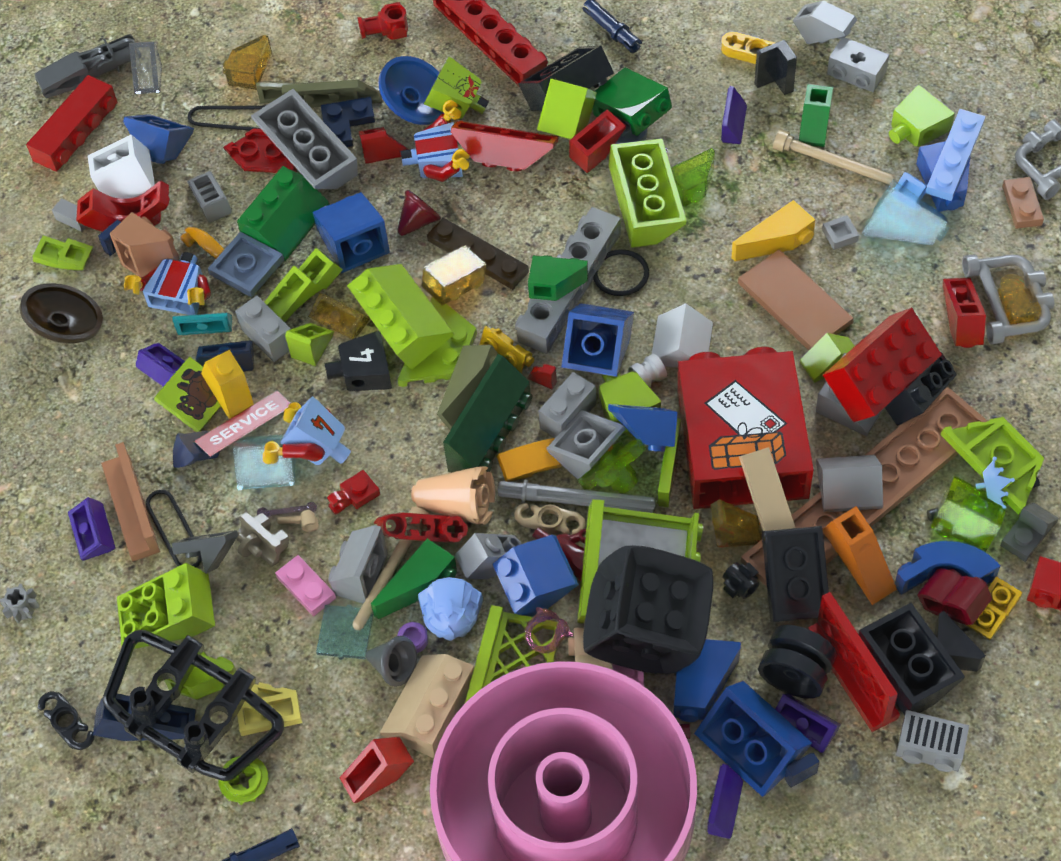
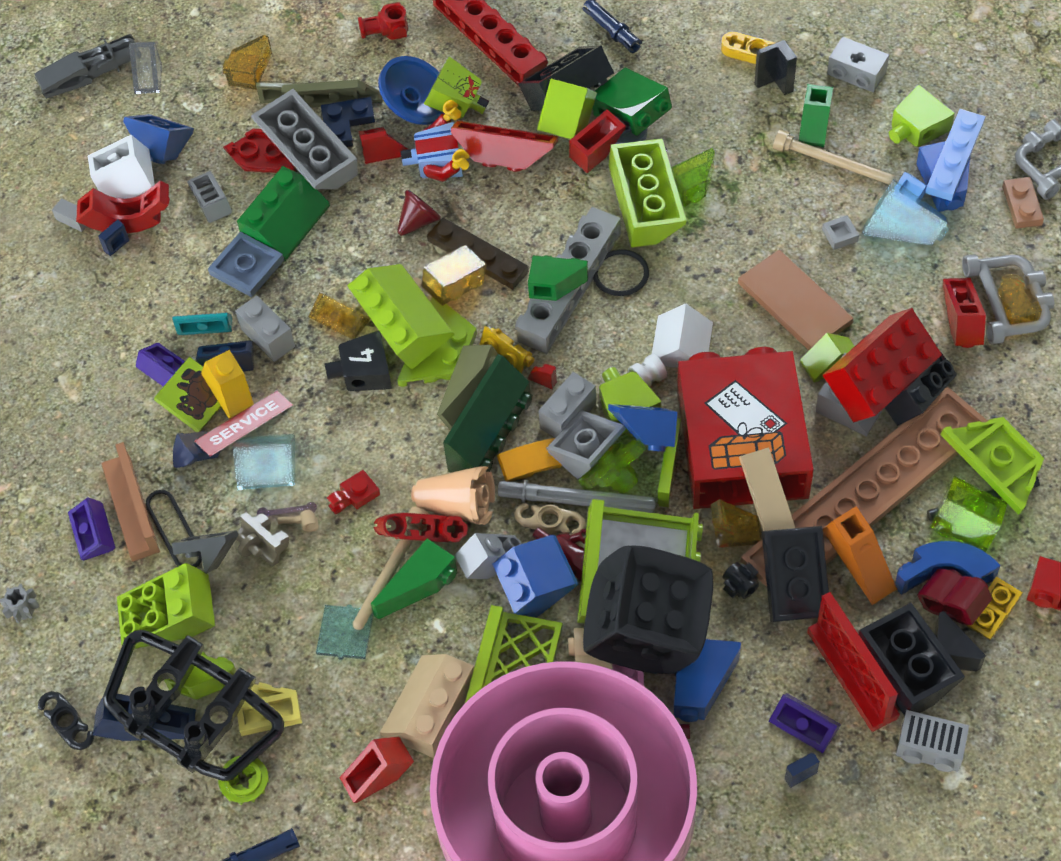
(60, 313): dark brown dish -> none
(62, 255): lime slope -> none
(72, 123): red brick -> none
(142, 245): nougat slope -> none
(173, 285): torso -> none
(203, 239): light orange arm -> none
(221, 125): black piece -> none
(302, 283): lime slope -> none
(305, 585): bright pink plate -> none
(308, 342): lime slope -> none
(310, 436): light blue torso -> none
(352, 231): blue slope -> none
(359, 564): light grey slope -> none
(394, 660): dark grey hat -> none
(416, 633): medium lavender tile -> none
(450, 607): light blue helmet -> none
(560, 633): clear pink piece -> none
(596, 339): blue slope -> none
(725, 803): dark purple slope -> none
(733, 117): dark purple slope -> none
(752, 737): blue slope -> none
(780, 231): yellow slope -> none
(797, 661): black wheel -> none
(823, 22): light grey slope -> none
(850, 483): light grey slope -> none
(994, 483): light blue piece -> none
(1028, 531): dark grey slope -> none

